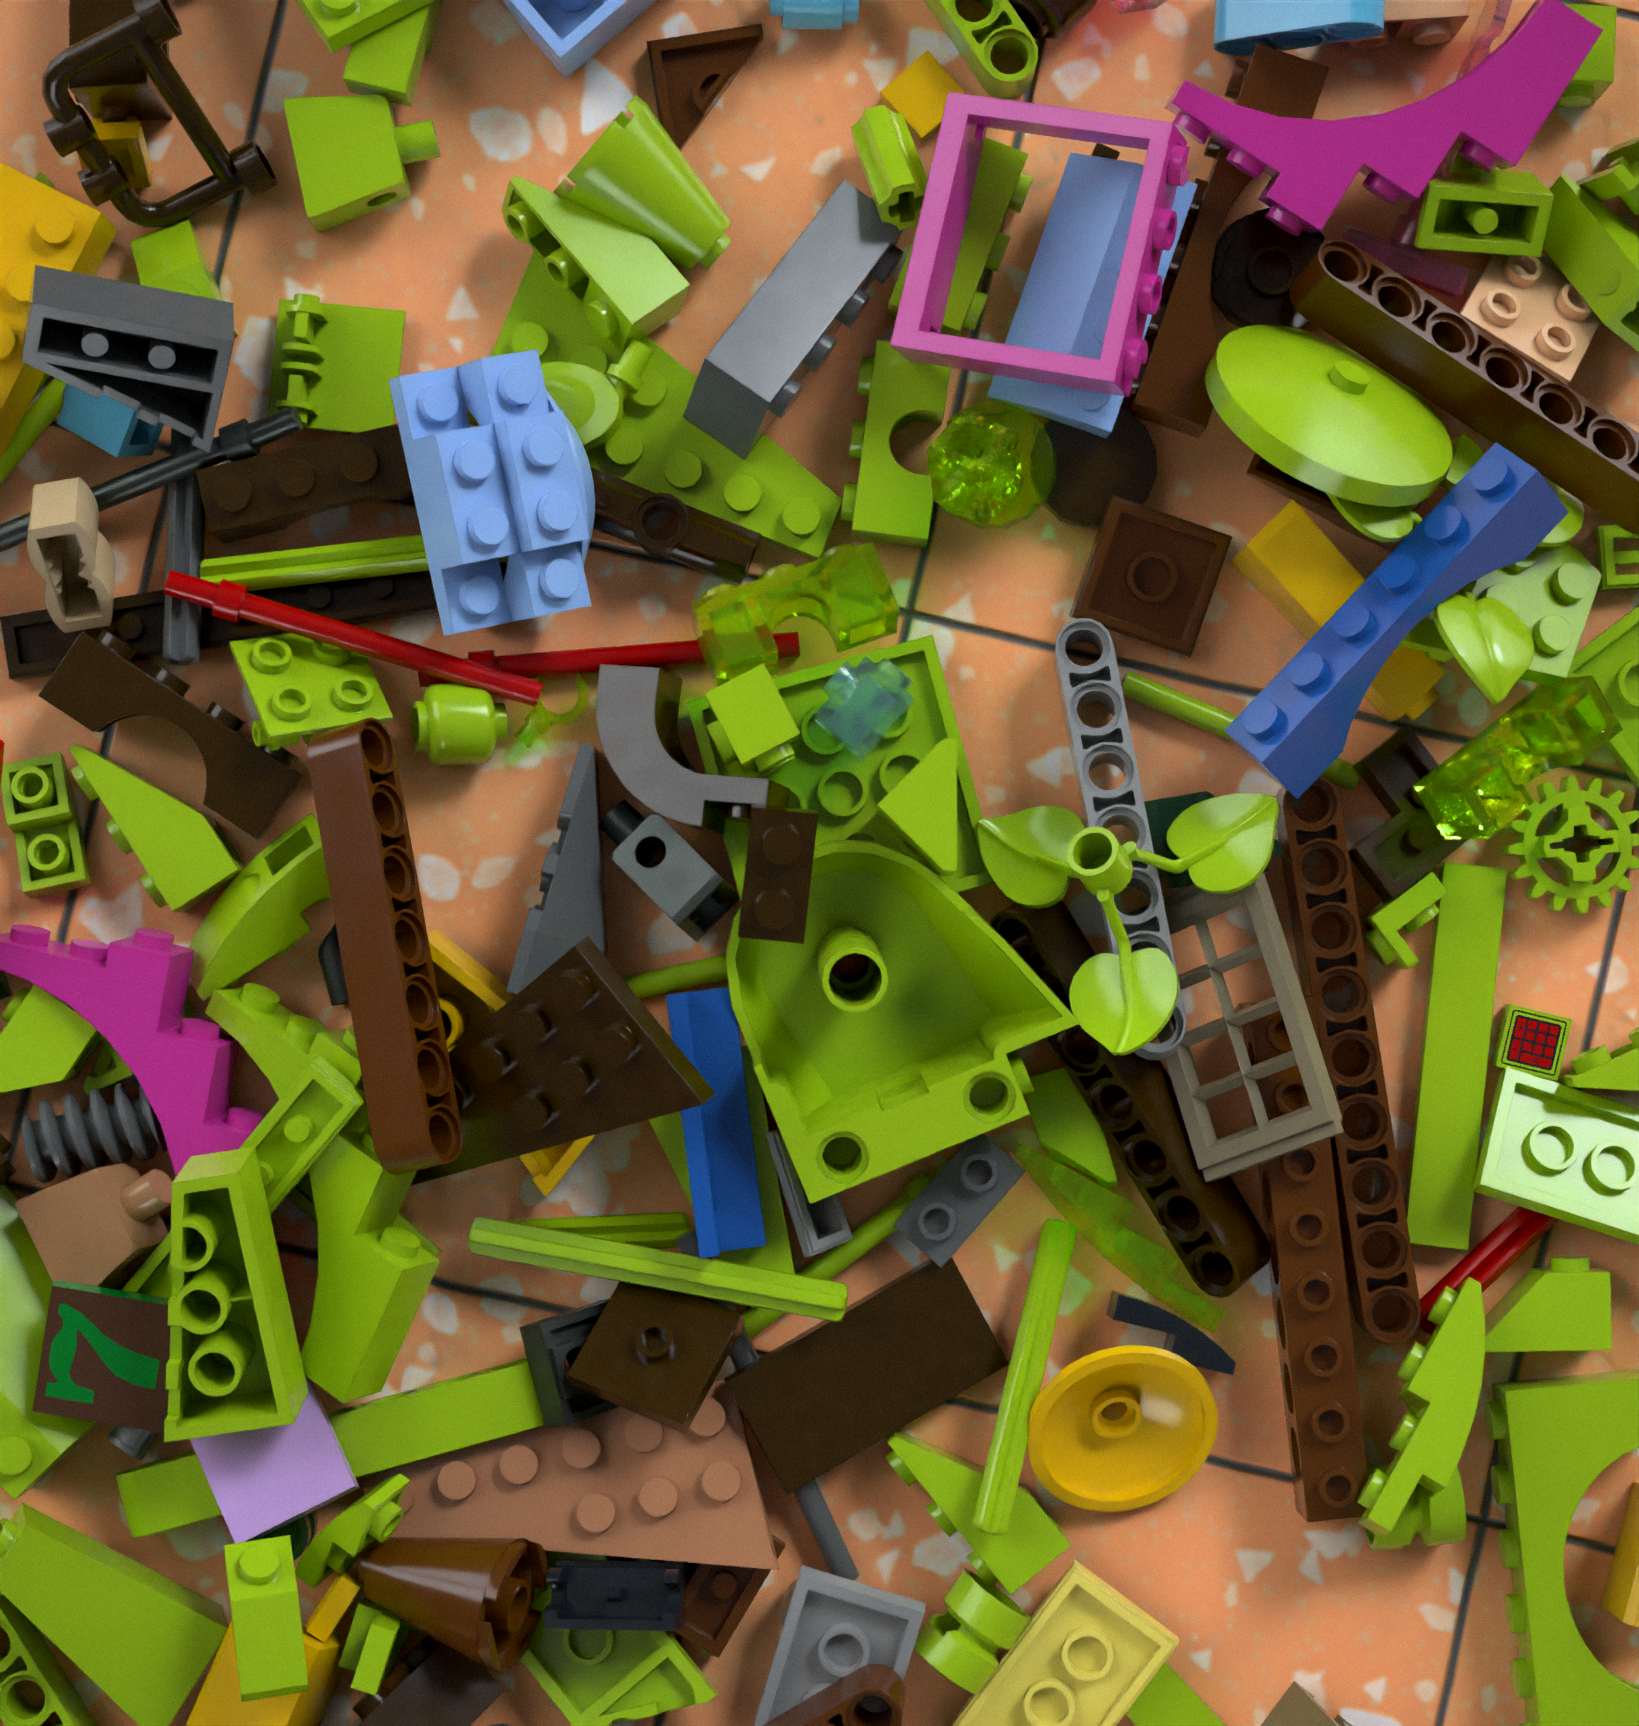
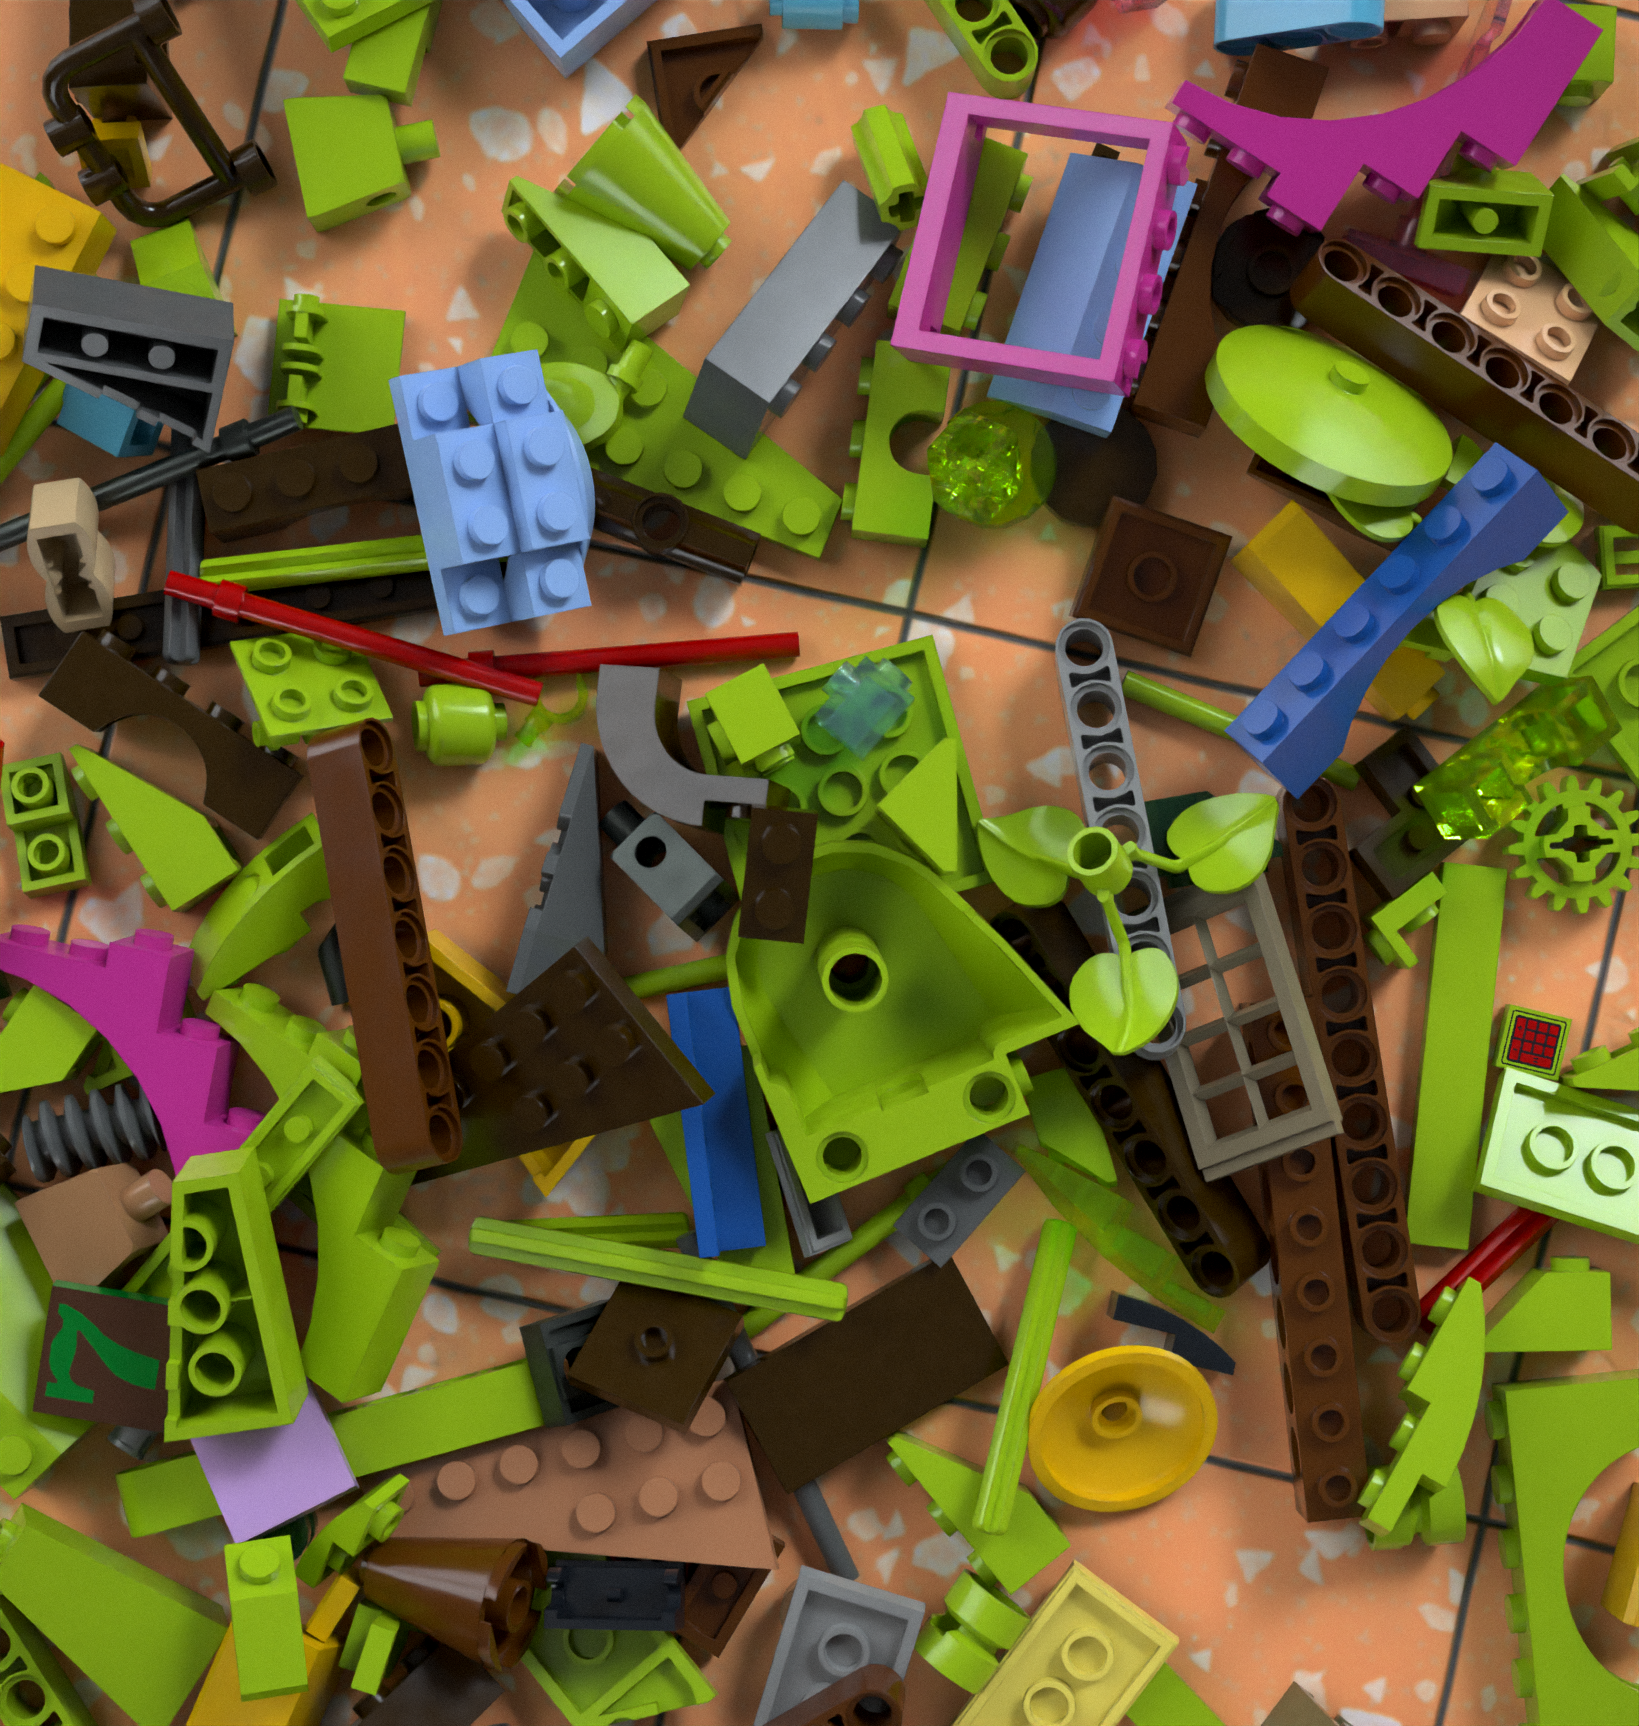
(839, 590): clear neon green arch -> none
(921, 95): yellow tile -> none

